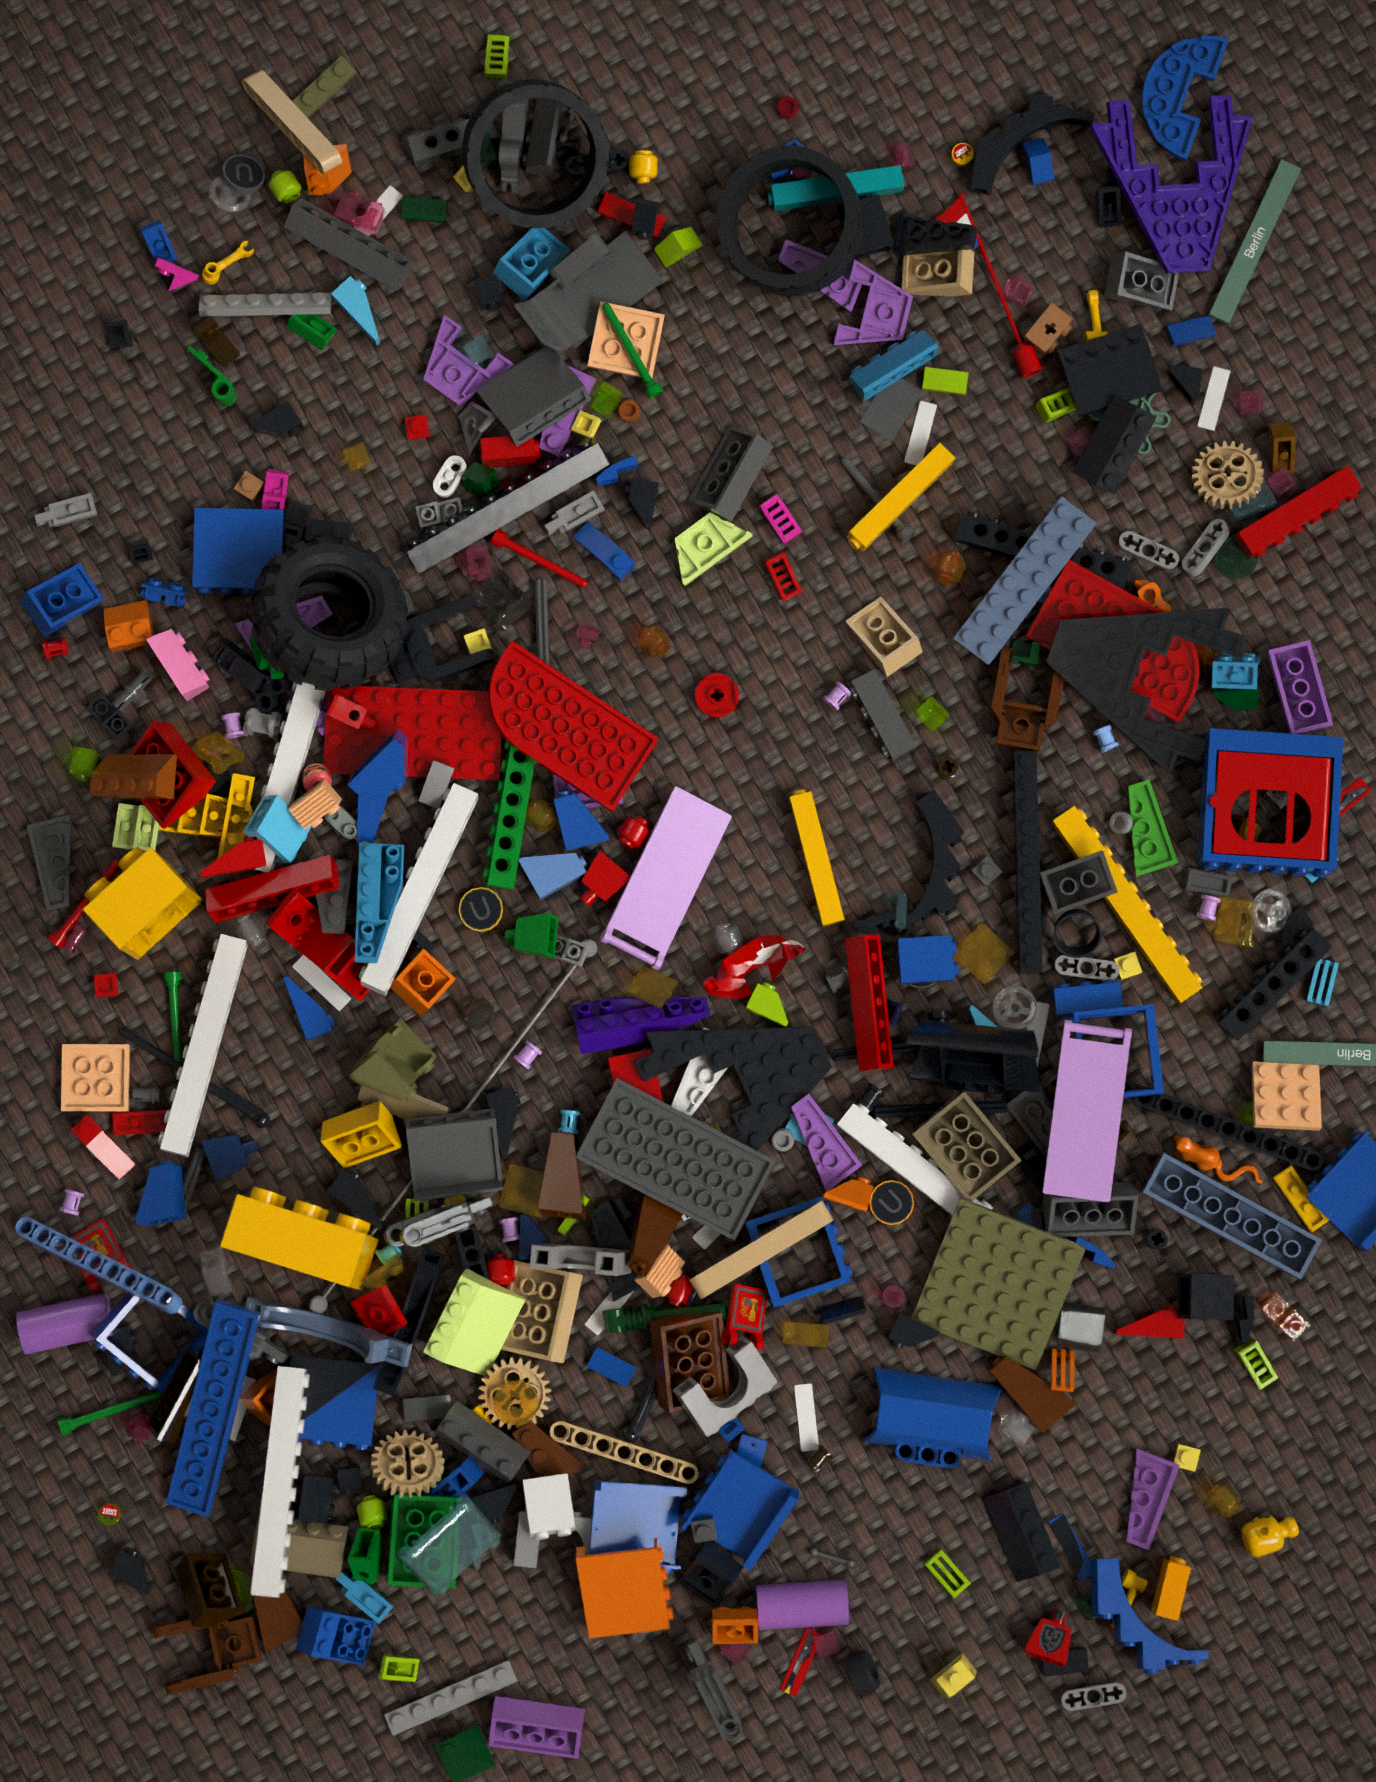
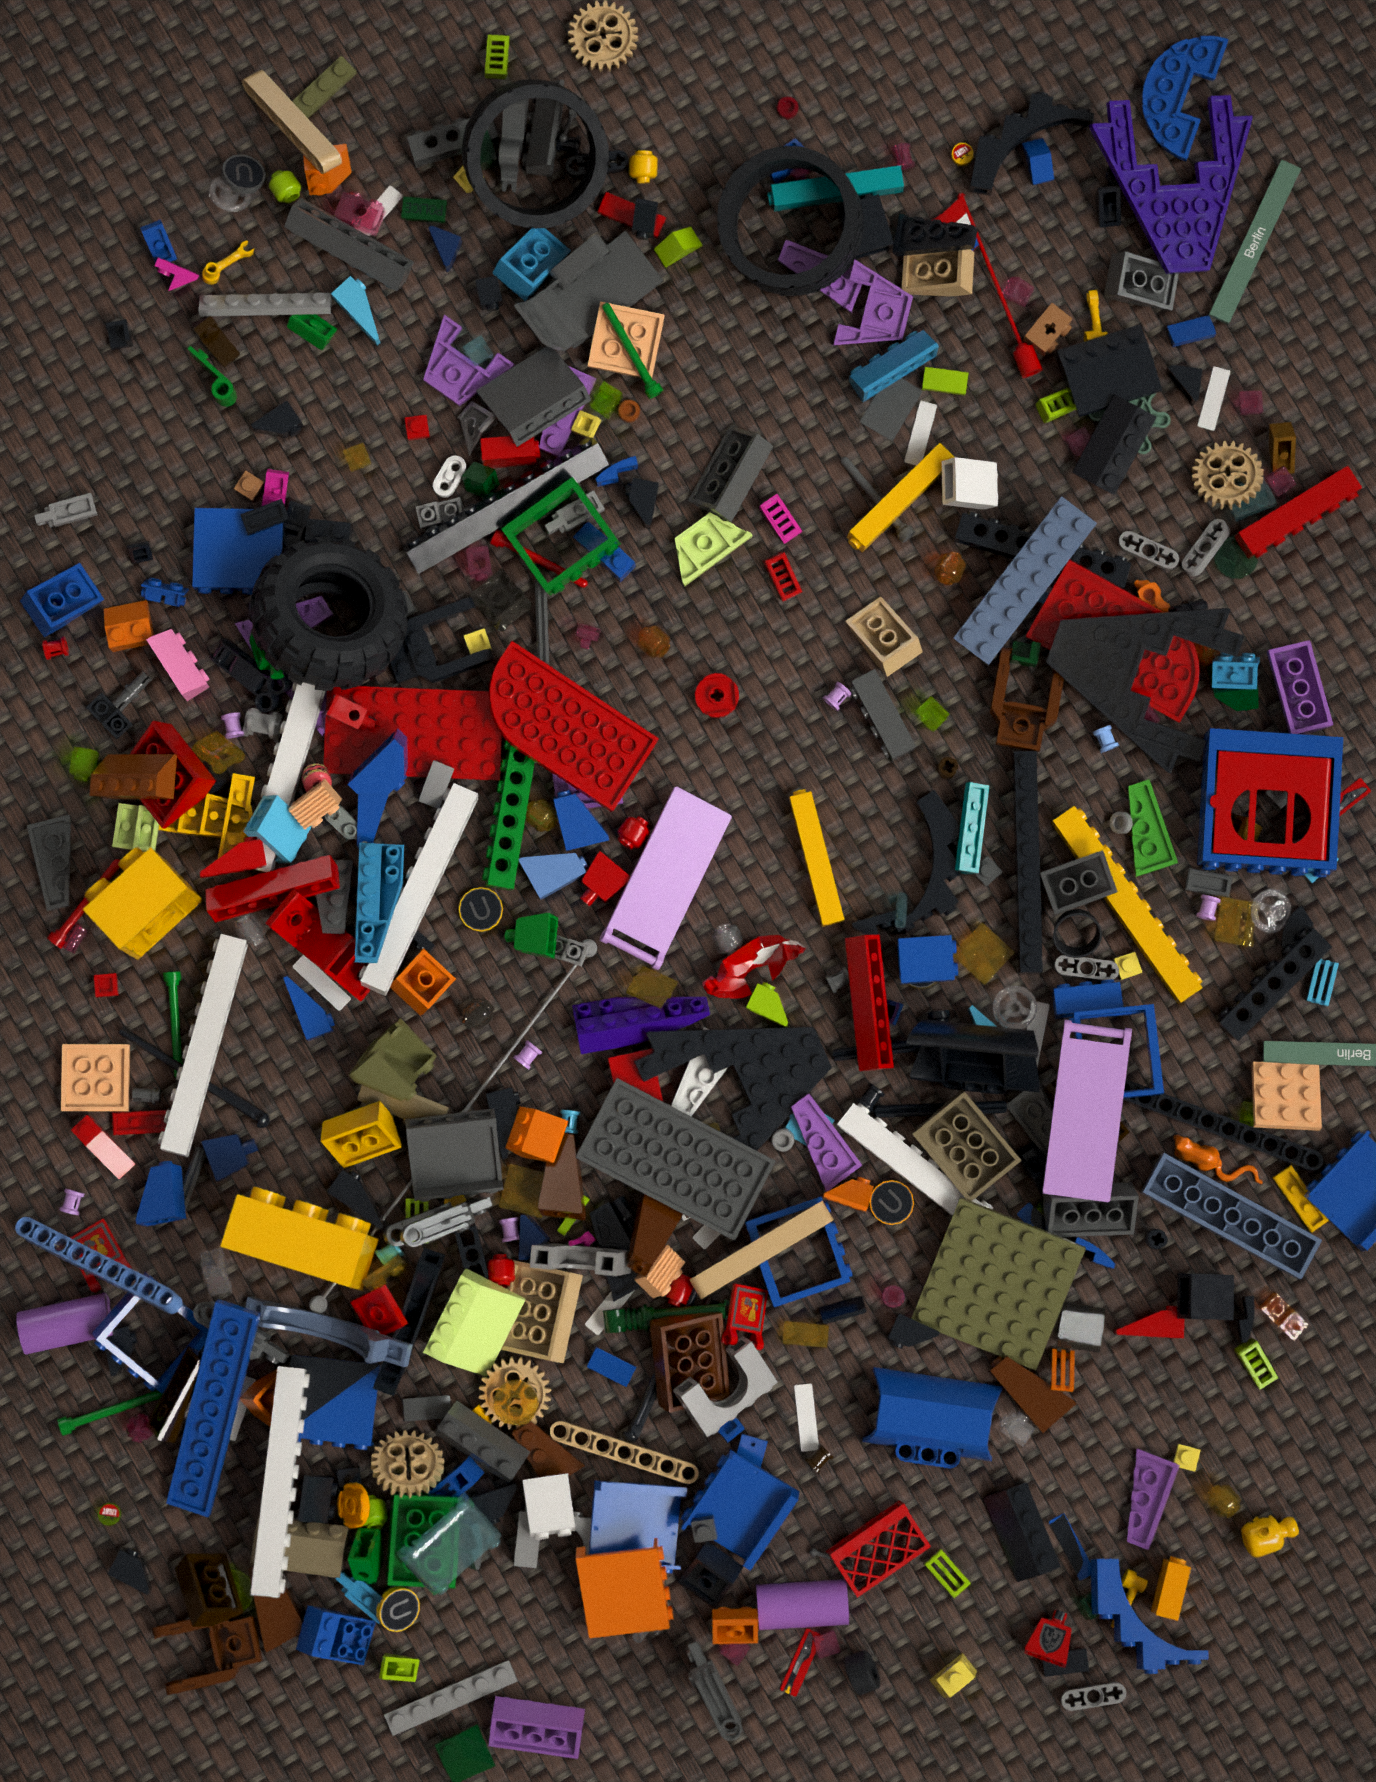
(265, 517): none -> black tile
(353, 1505): none -> light orange tile
(398, 1609): none -> black tile
(446, 245): none -> dark blue slope
(536, 1135): none -> orange slope
(540, 509): none -> green window
(586, 1239): none -> dark pink hand
(599, 17): none -> tan gear
(871, 1530): none -> red fence
(969, 483): none -> white brick
(972, 828): none -> fence
(1188, 605): none -> black pin

